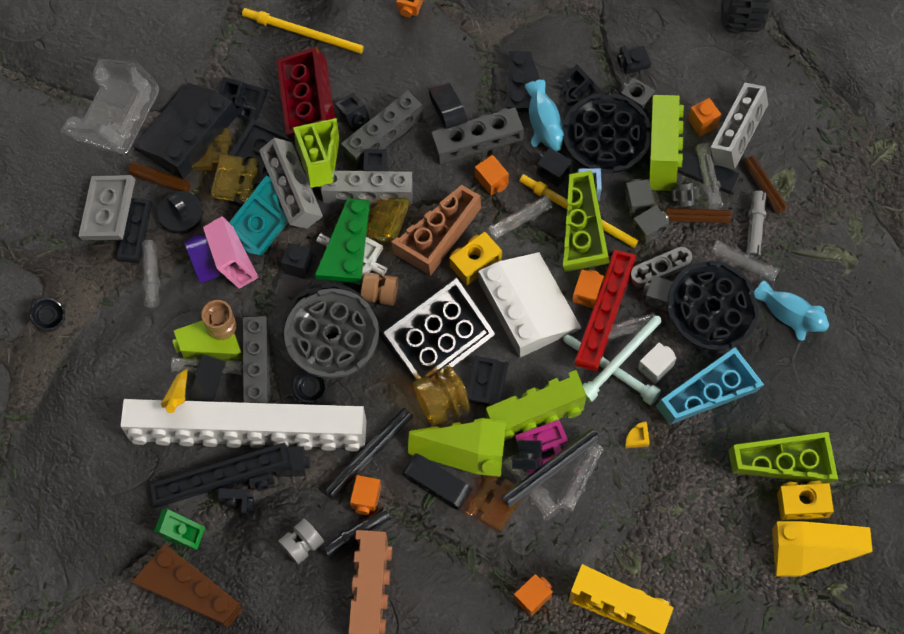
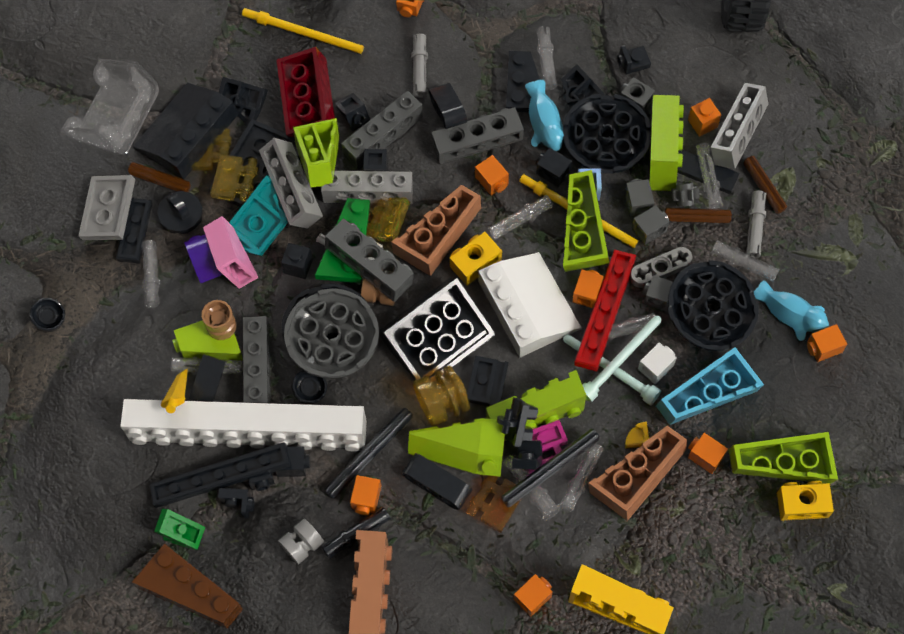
(392, 284): none -> dark grey brick
(419, 59): none -> light grey pin
(515, 422): none -> black hips
(546, 51): none -> clear pin
(637, 475): none -> nougat wedge
(707, 452): none -> orange brick
(814, 546): yellow wedge -> none
(826, 343): none -> orange brick

